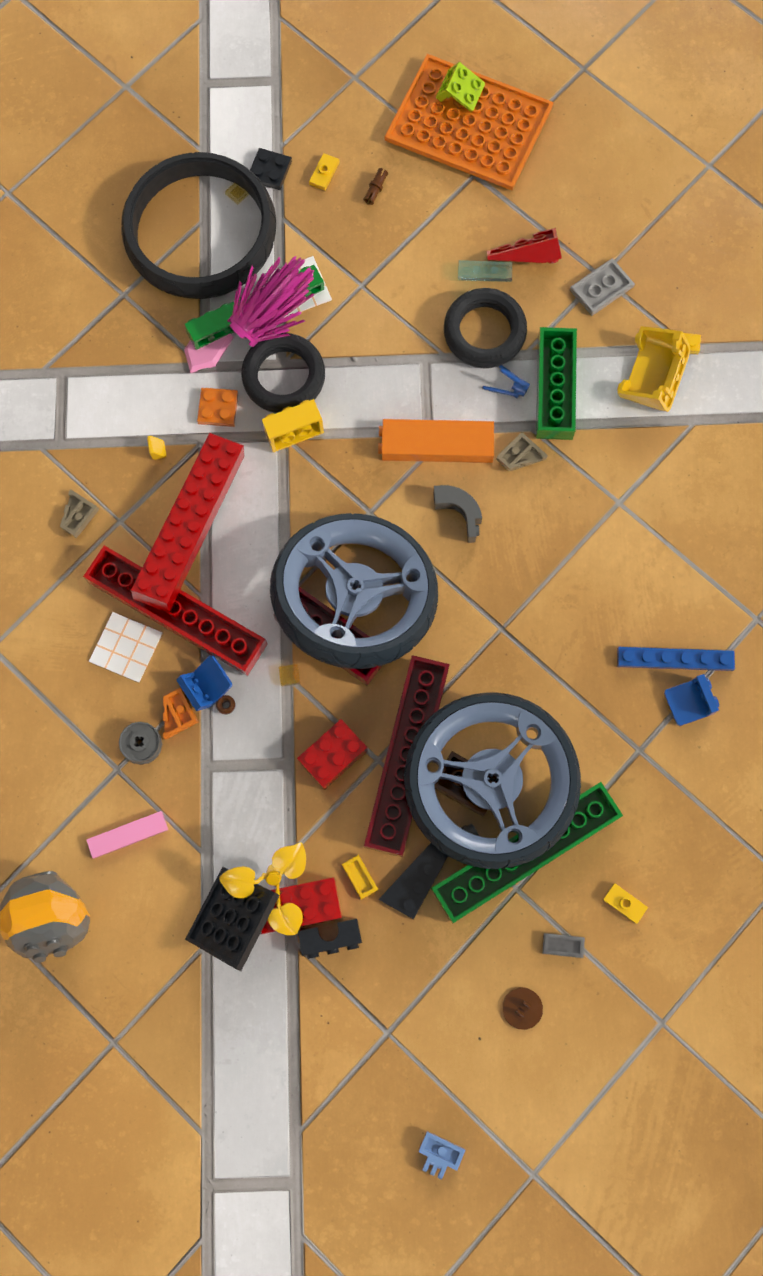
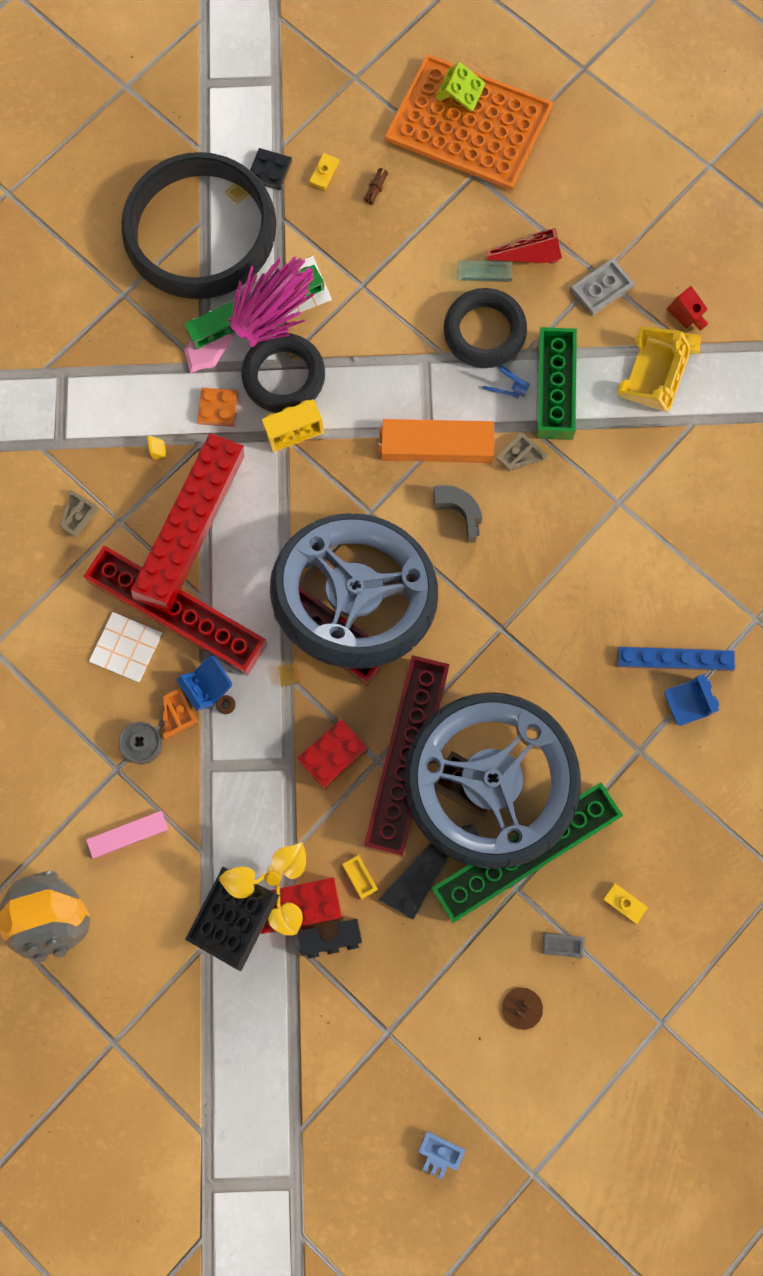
(689, 309): none -> red torso

